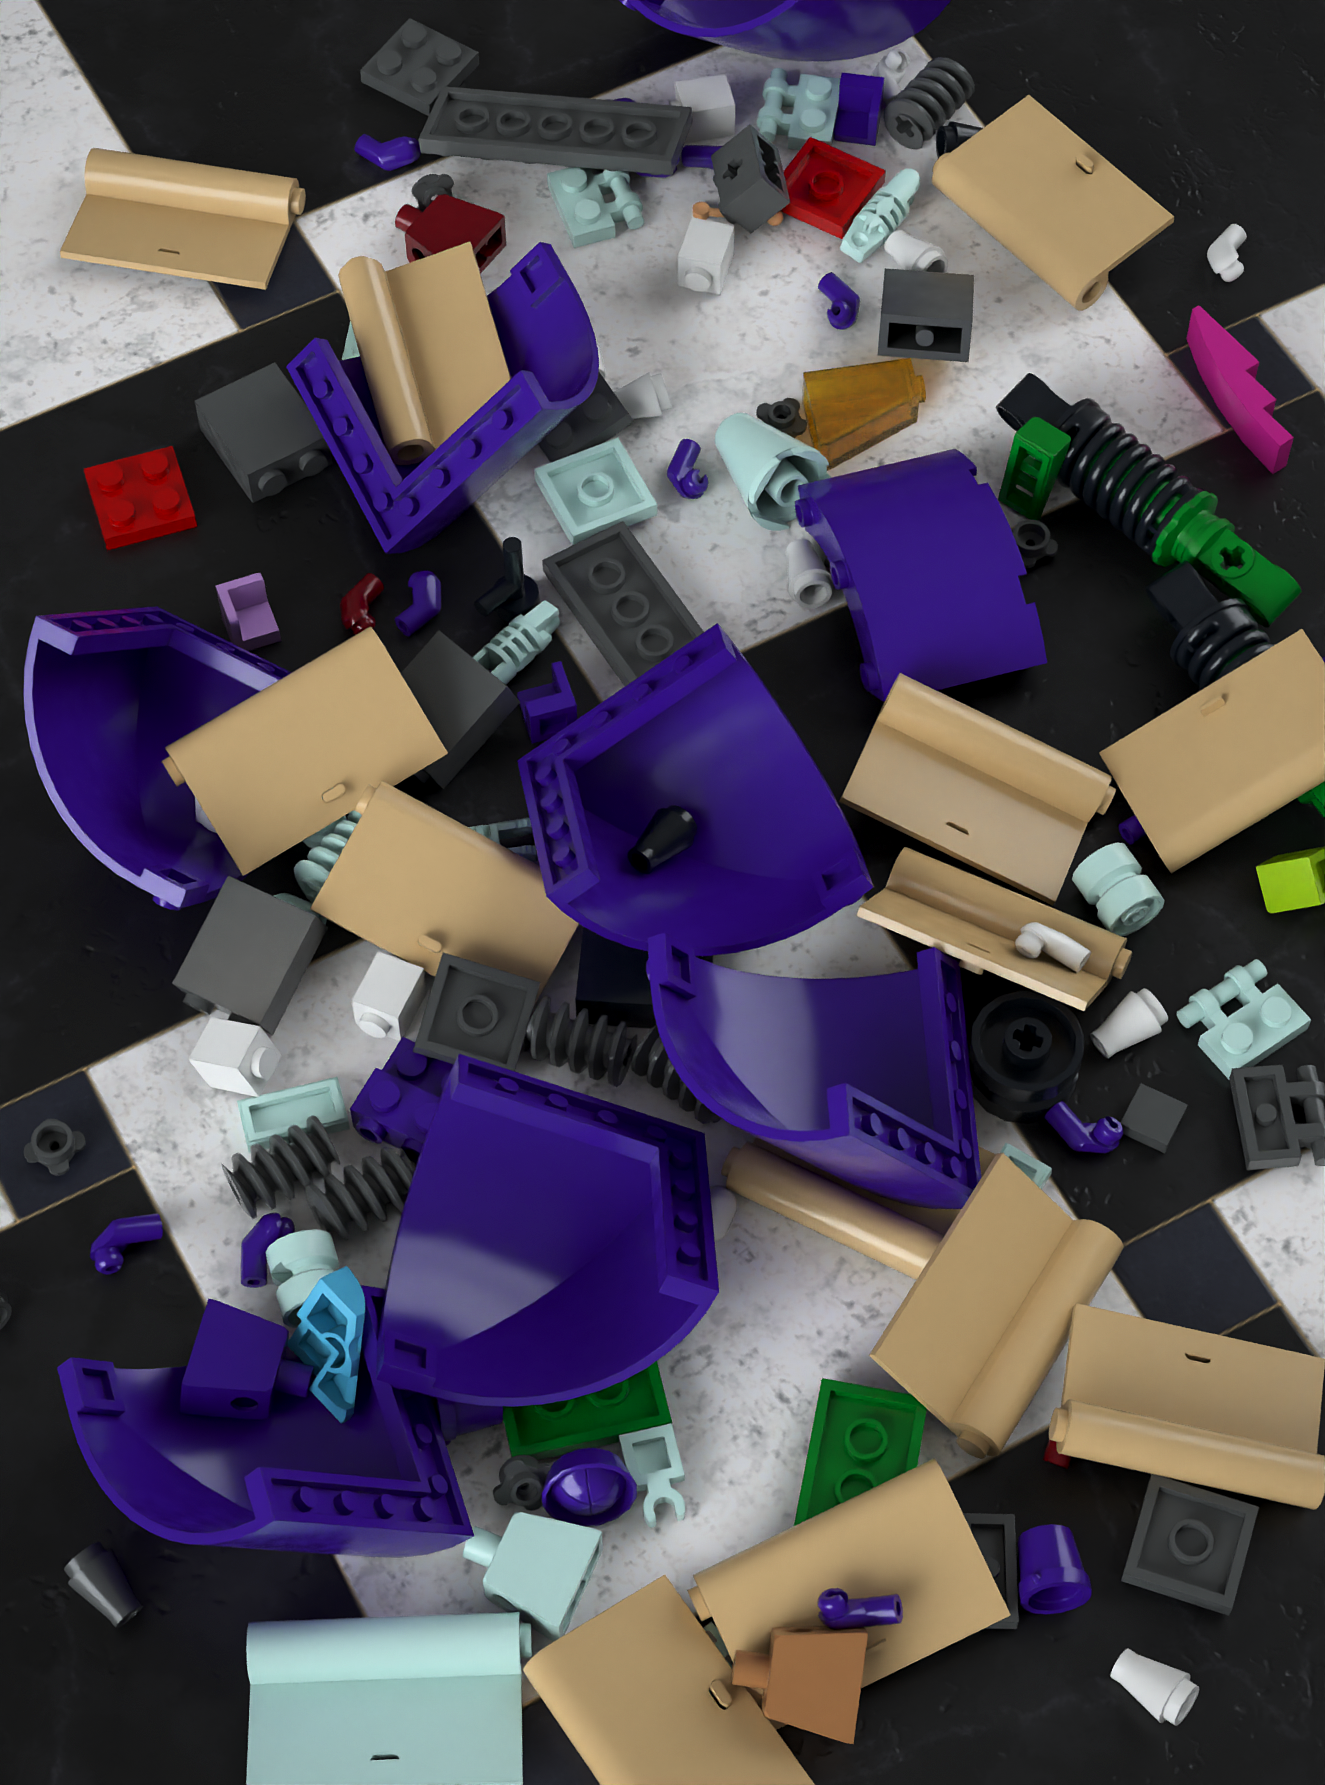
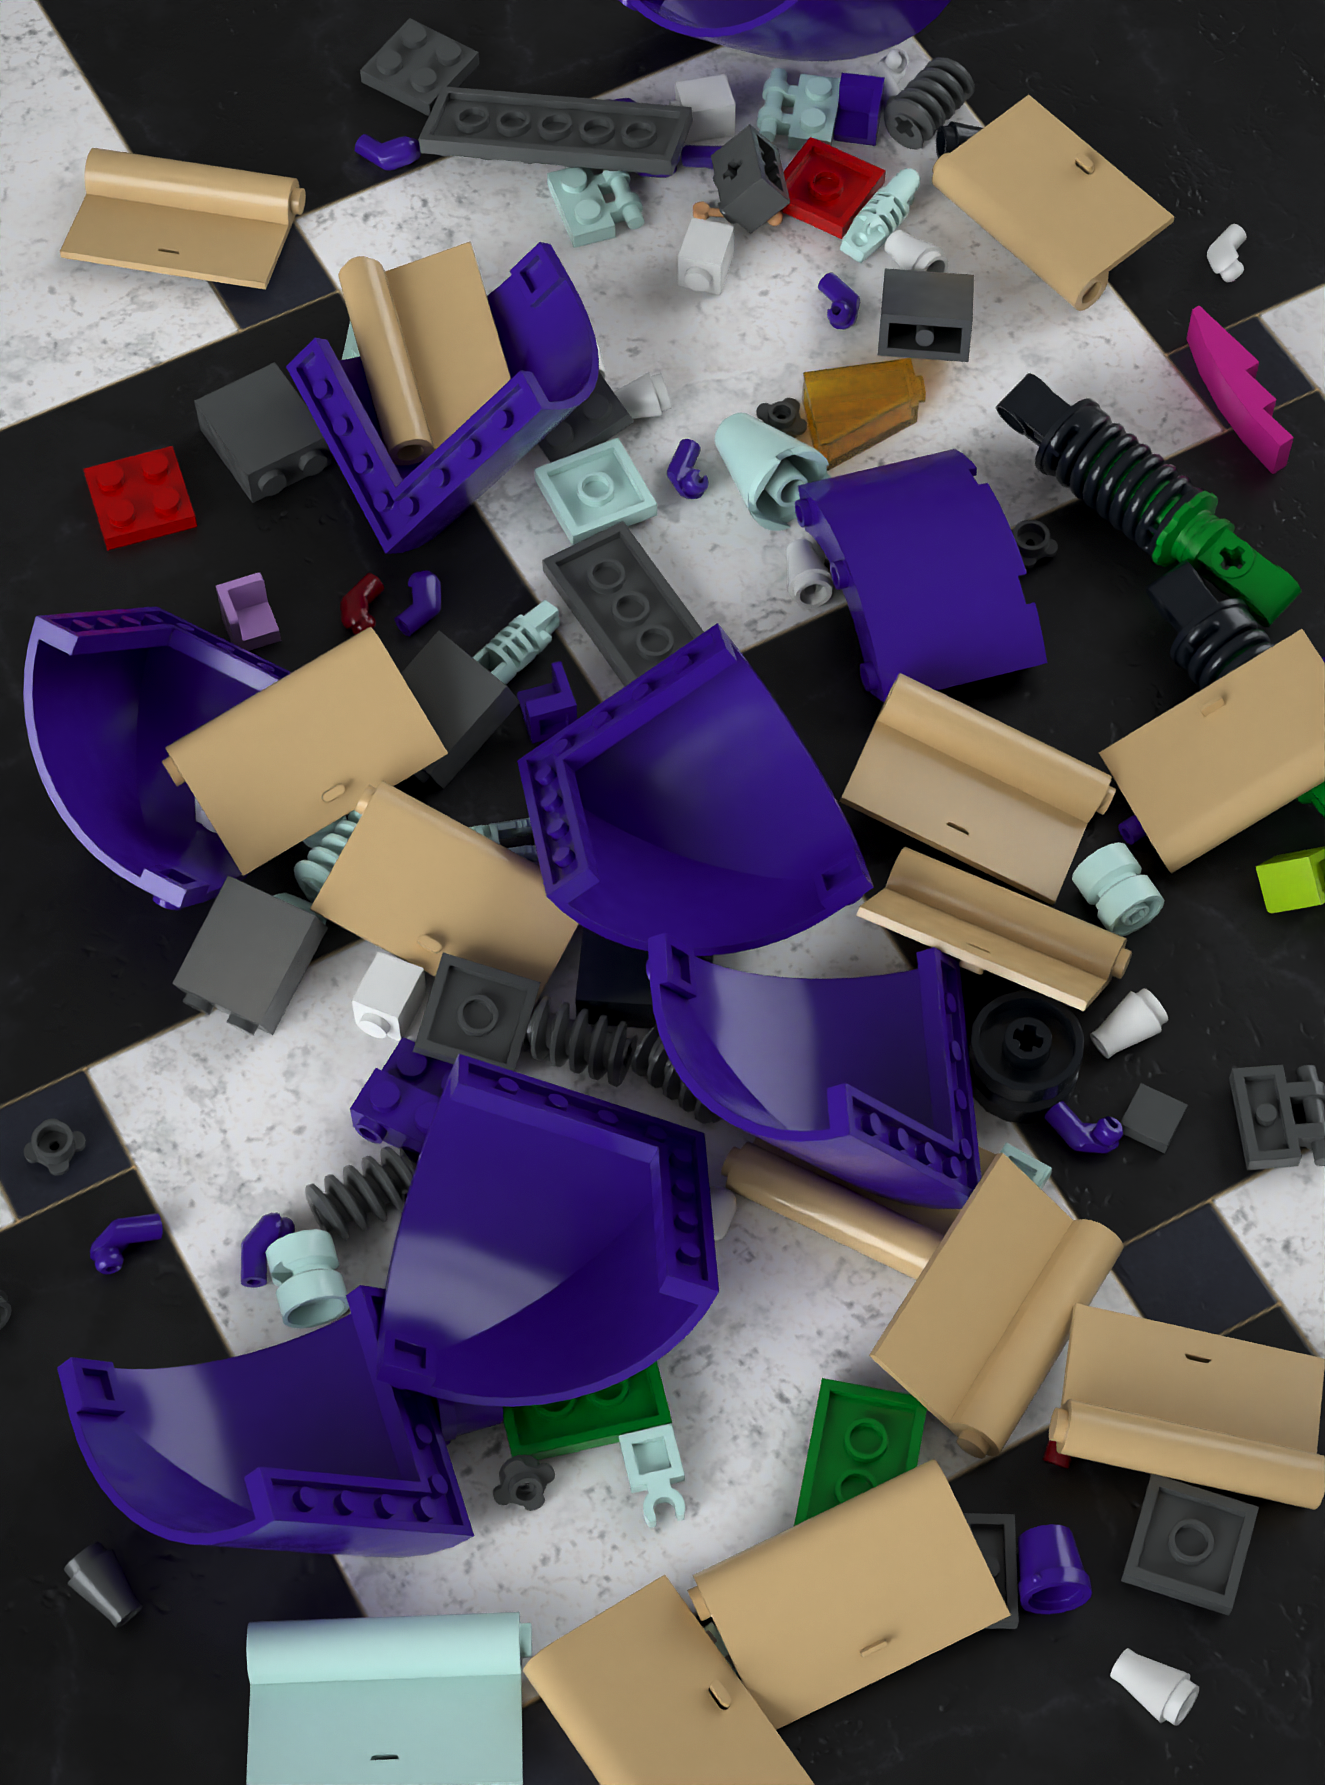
(235, 1056): white brick -> none
(239, 1366): dark purple torso -> none
(280, 1109): light aqua tile -> none
(281, 1166): dark grey piece -> none
(332, 1340): medium azure slope -> none
(430, 186): dark grey plate -> none
(449, 224): dark red torso -> none
(515, 591): black piece -> none
(537, 1568): light aqua torso -> none
(588, 1488): dark purple hat -> none
(664, 837): black cone -> none
(808, 1678): medium nougat torso -> none
(844, 1613): dark purple arm -> none
(1040, 938): white arm -> none
(1047, 446): green slope -> none
(1251, 1032): light aqua plate -> none

